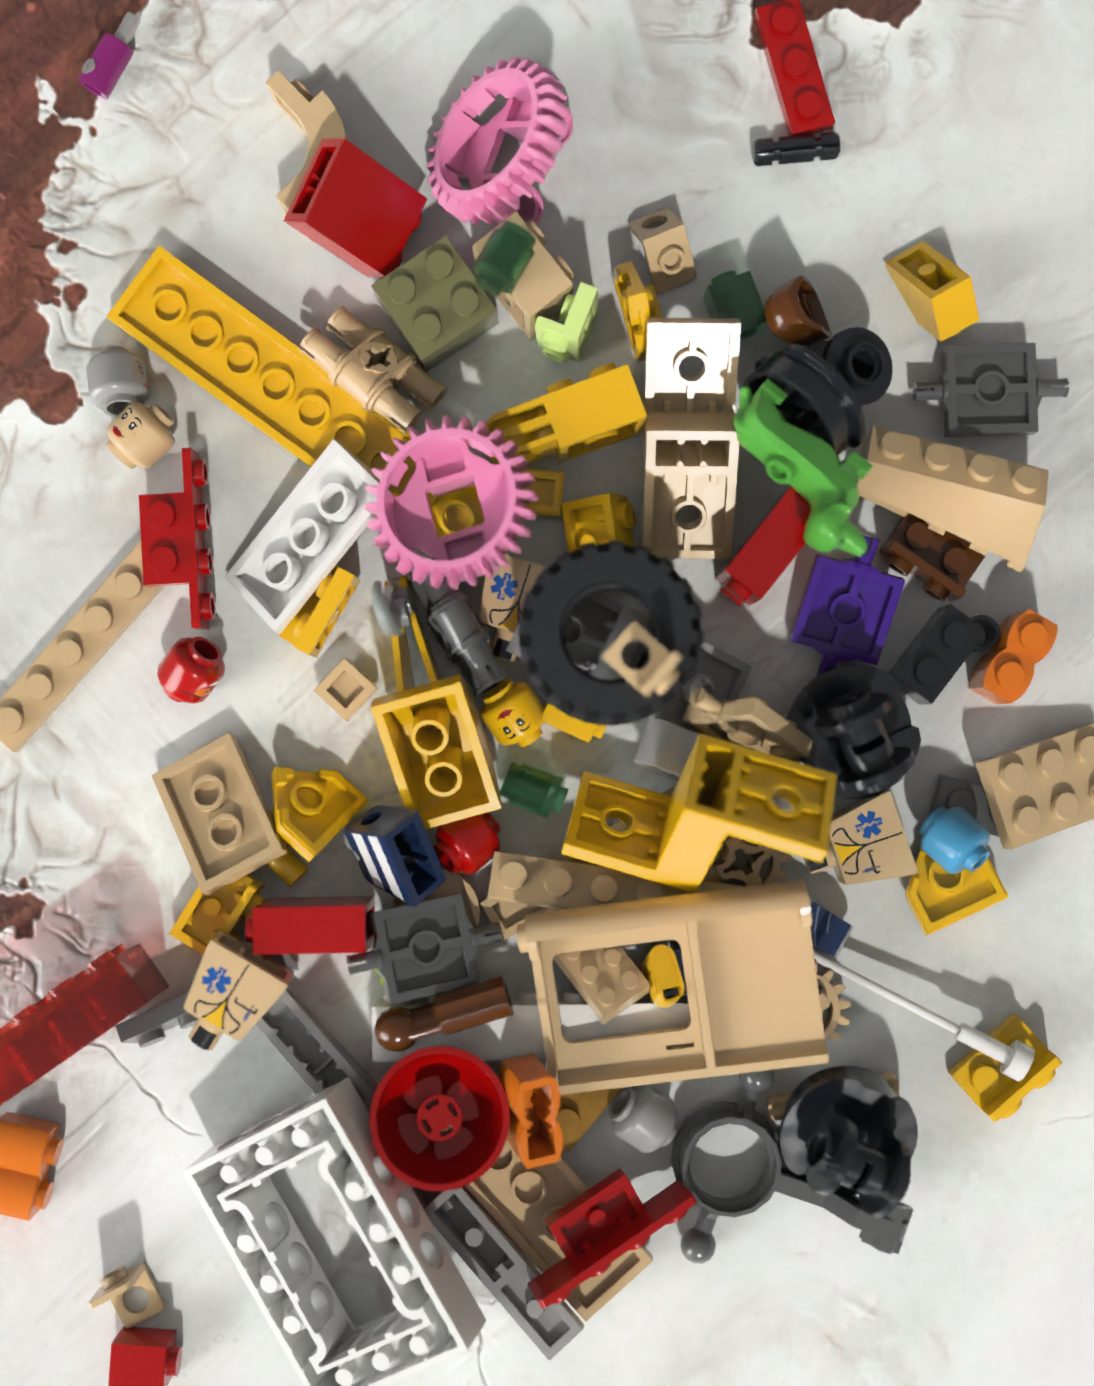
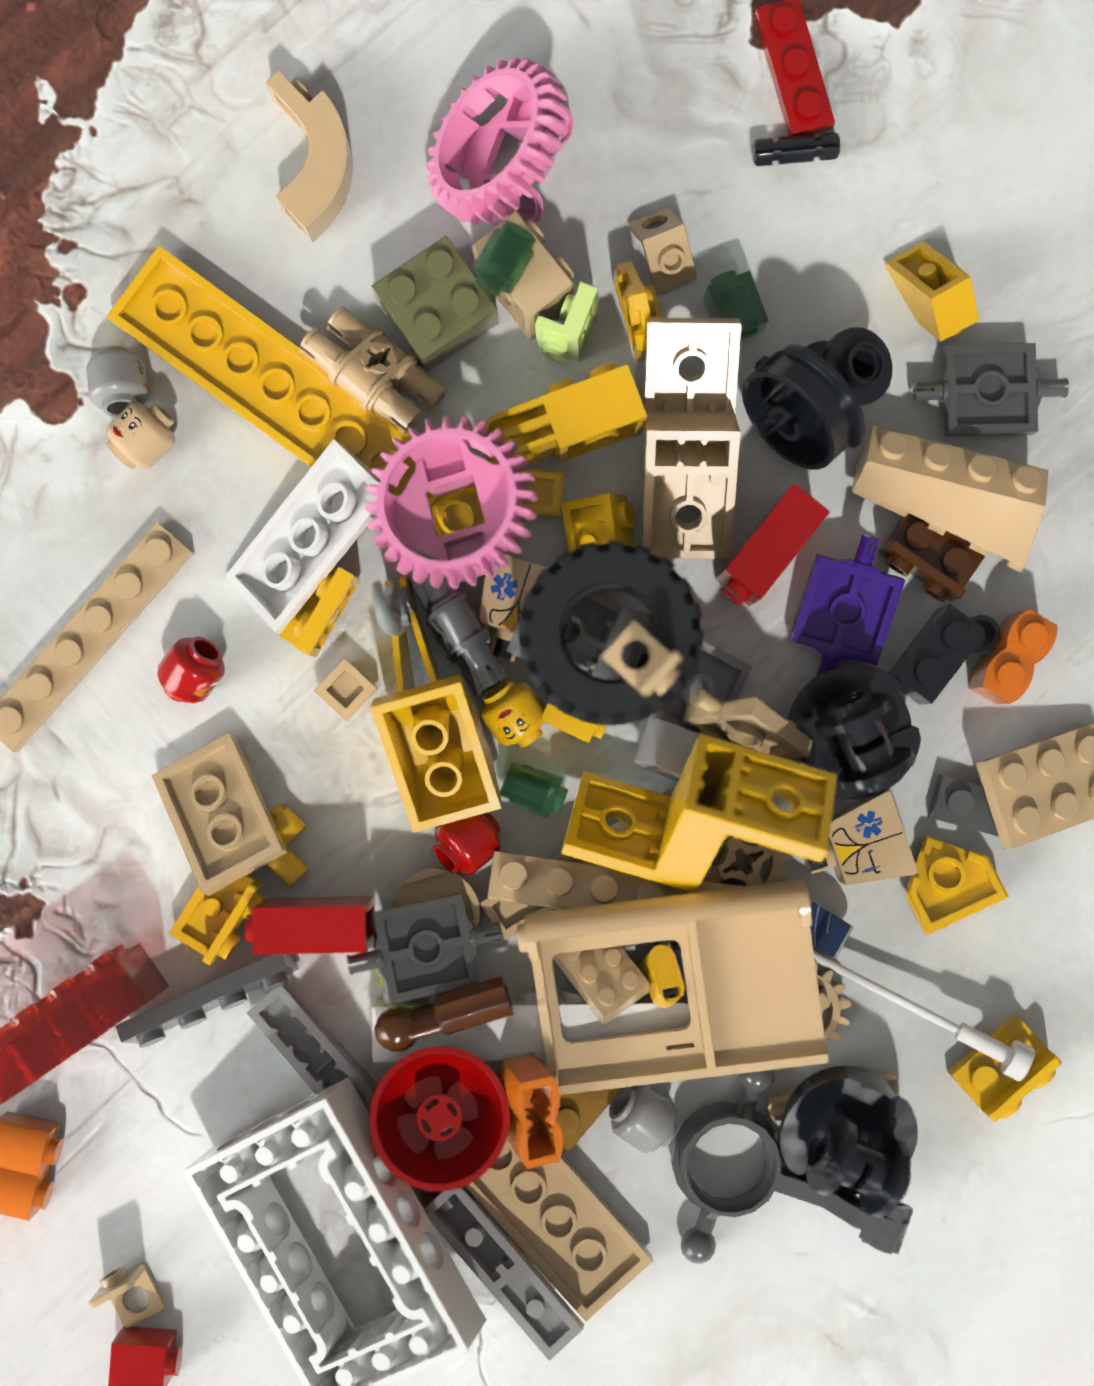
(109, 59): magenta piece -> none
(175, 542): red bracket -> none
(232, 990): tan torso -> none
(313, 807): yellow plate -> none
(355, 208): red brick -> none
(395, 853): dark blue torso -> none
(602, 1228): red bracket -> none
(797, 313): reddish brown piece -> none
(806, 466): bright green animal -> none
(955, 839): dark azure head -> none

